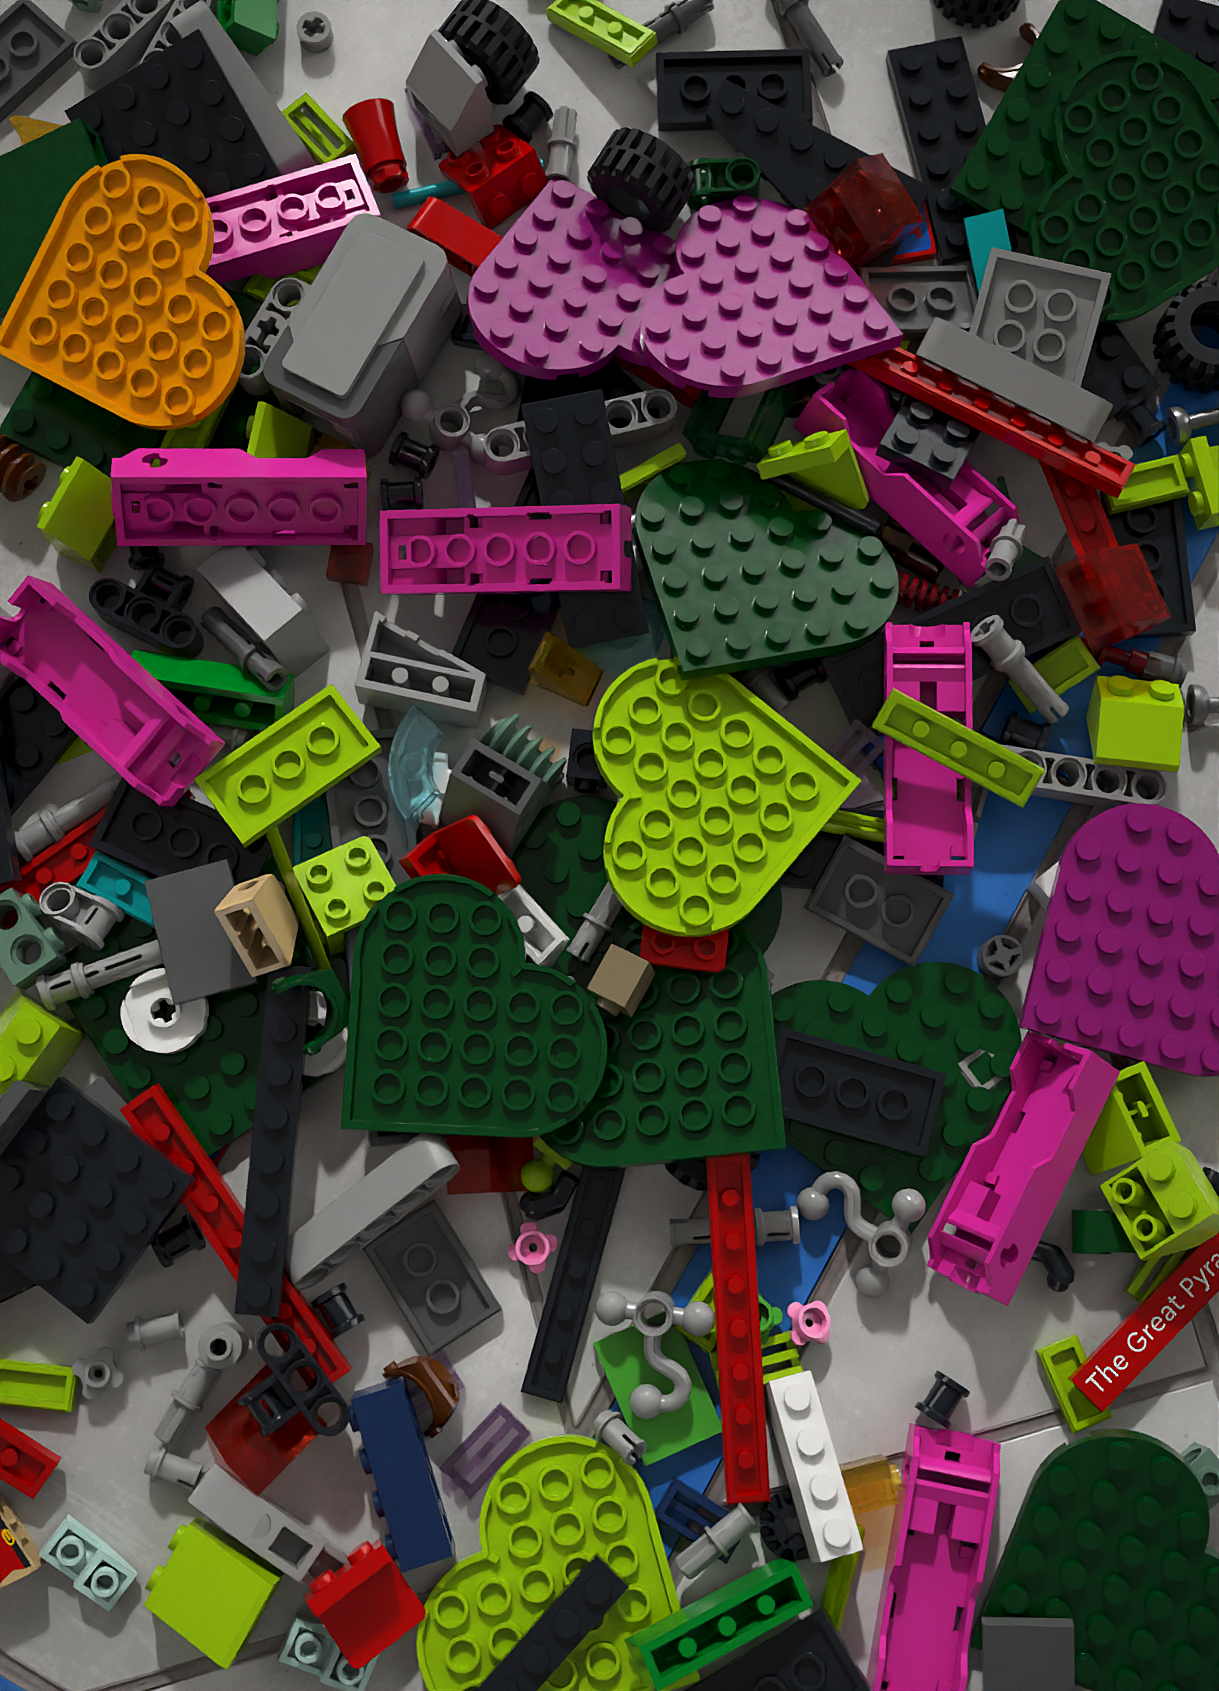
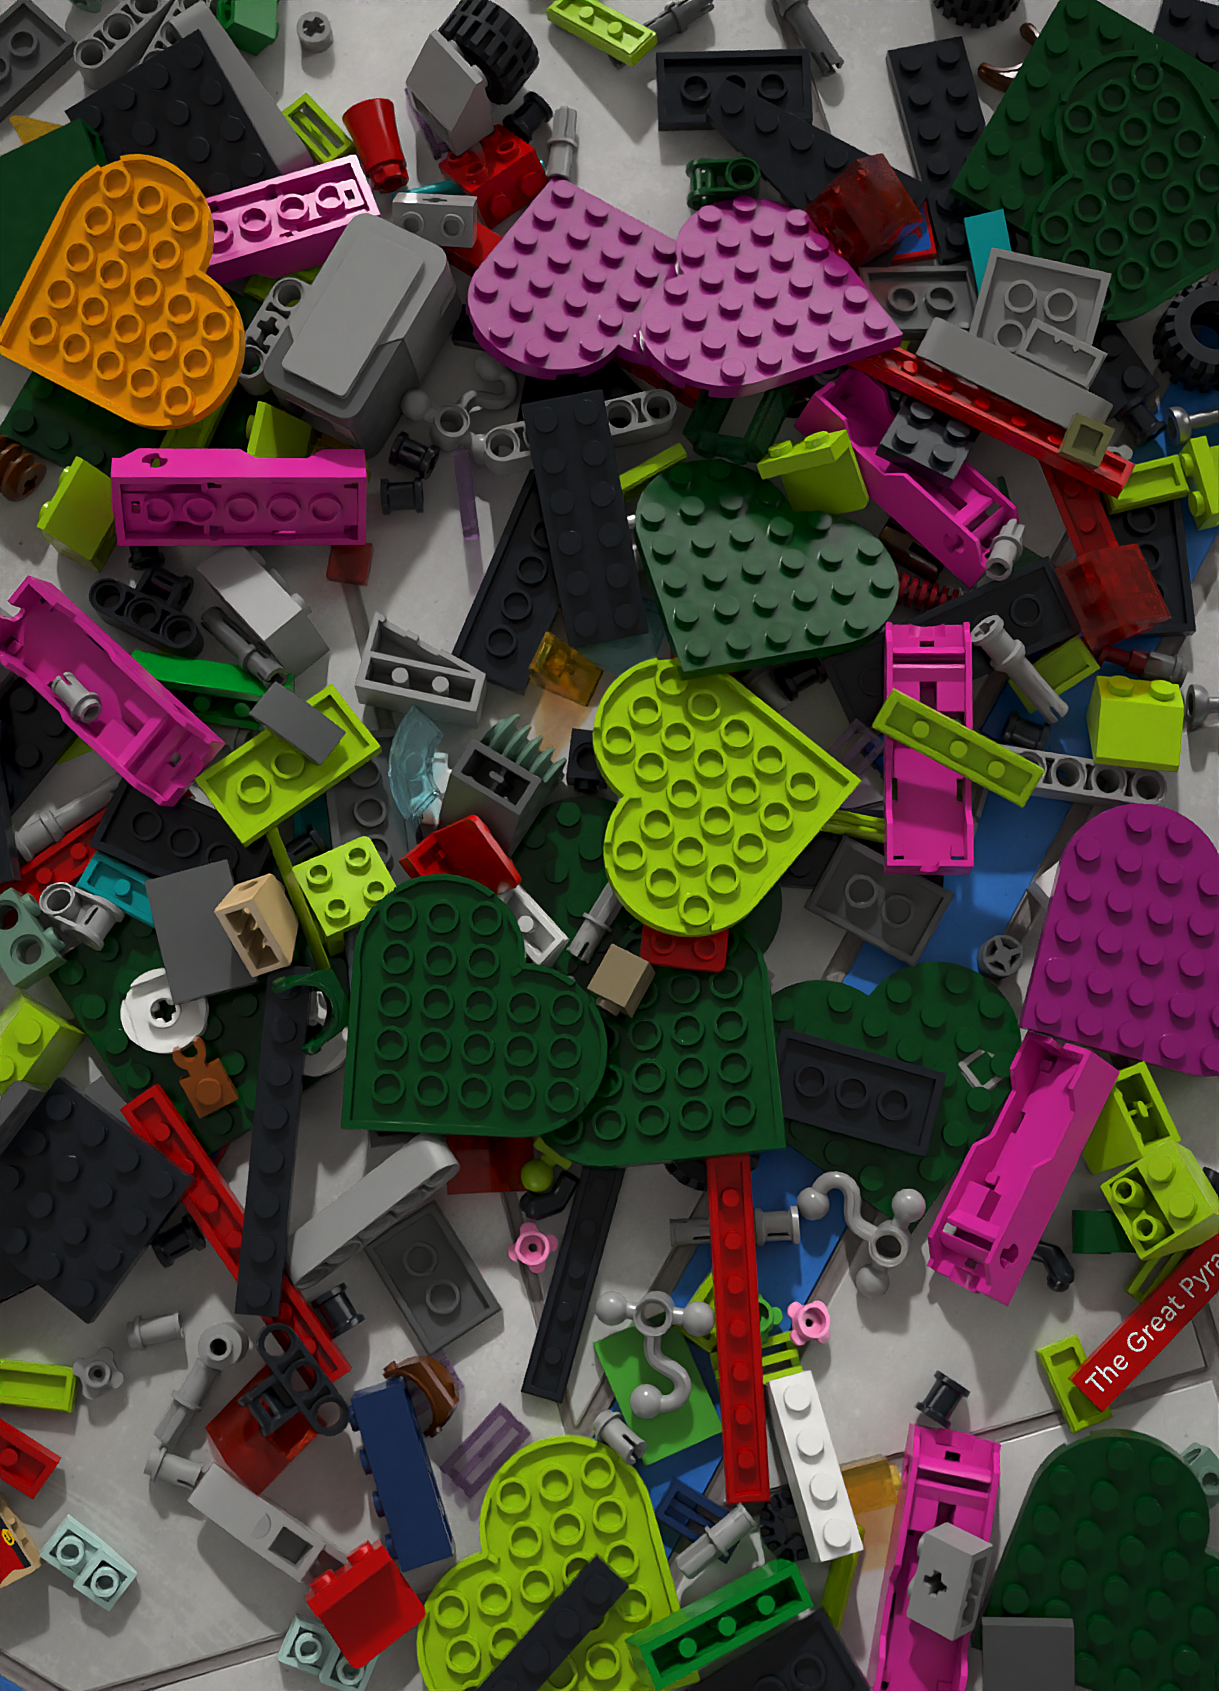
(83, 705): none -> light grey pin
(83, 979): light grey pin -> none
(206, 1083): none -> dark orange plate
(212, 1590): lime slope -> none
(297, 723): none -> dark grey slope
(308, 837): none -> black bush
(437, 217): none -> light grey brick
(504, 550): dark pink piece -> none
(642, 178): black tyre -> none
(826, 503): black bar -> none
(949, 1580): none -> light grey brick
(1061, 354): none -> light grey plate
(1085, 441): none -> olive plate

